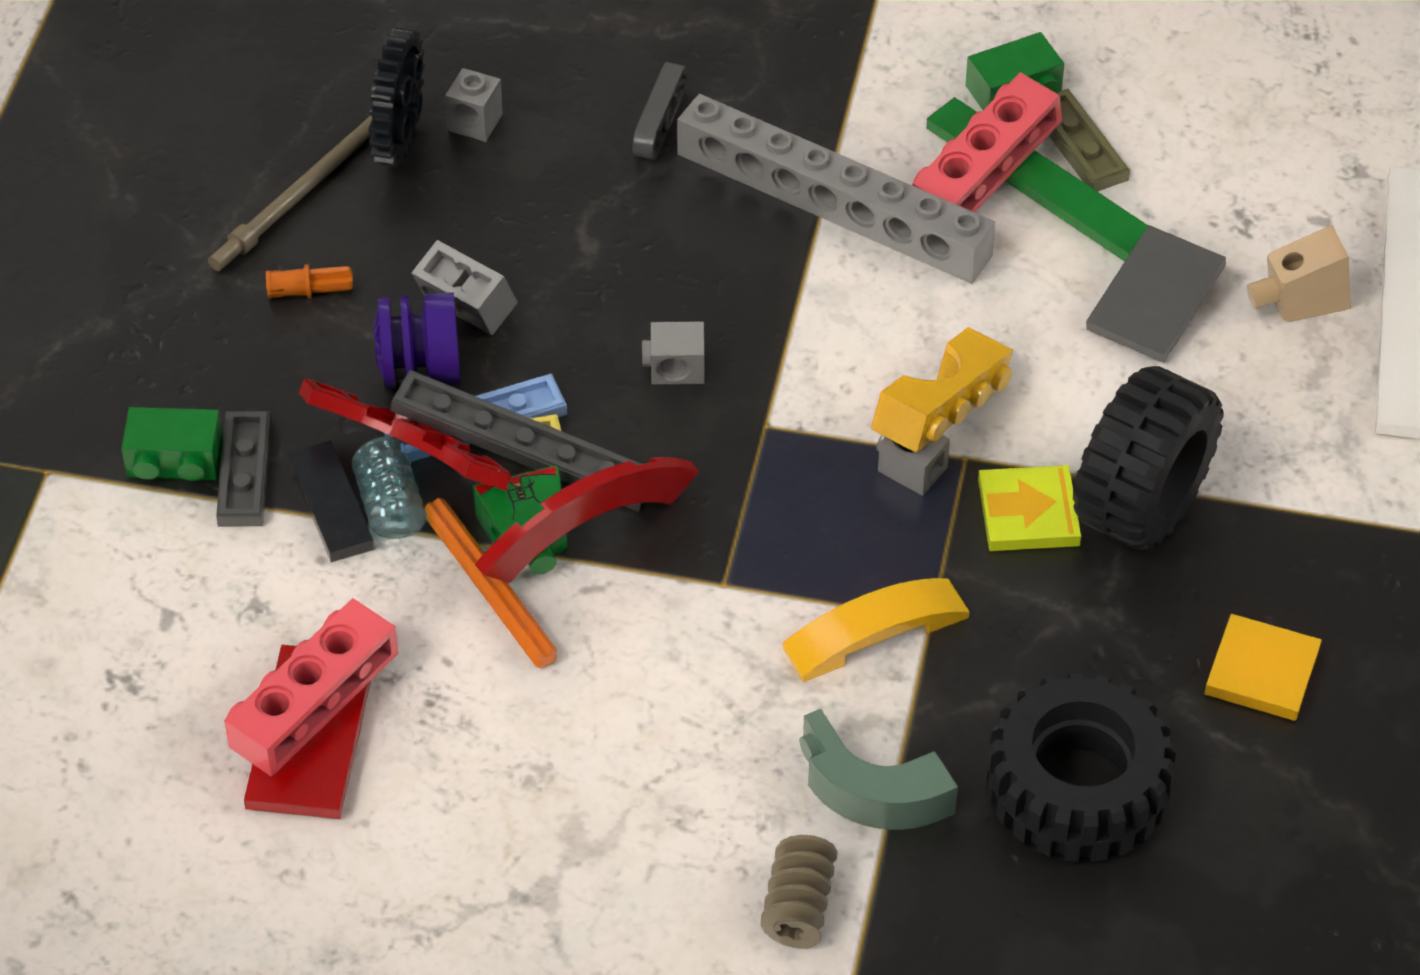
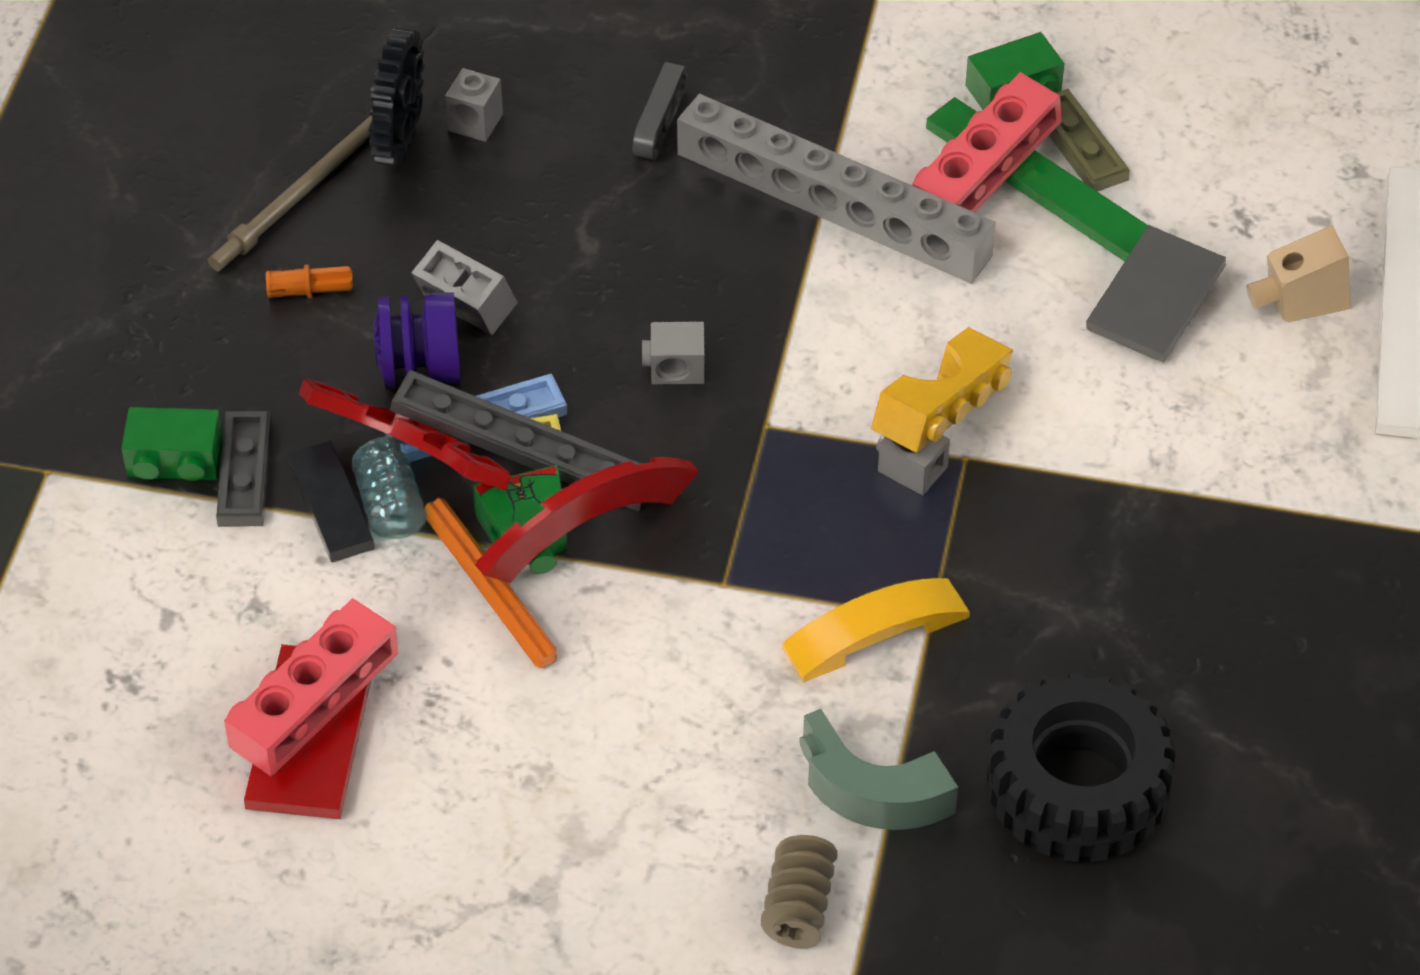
(1029, 508): neon yellow tile -> none
(1147, 457): black tyre -> none
(1263, 667): yellow tile -> none

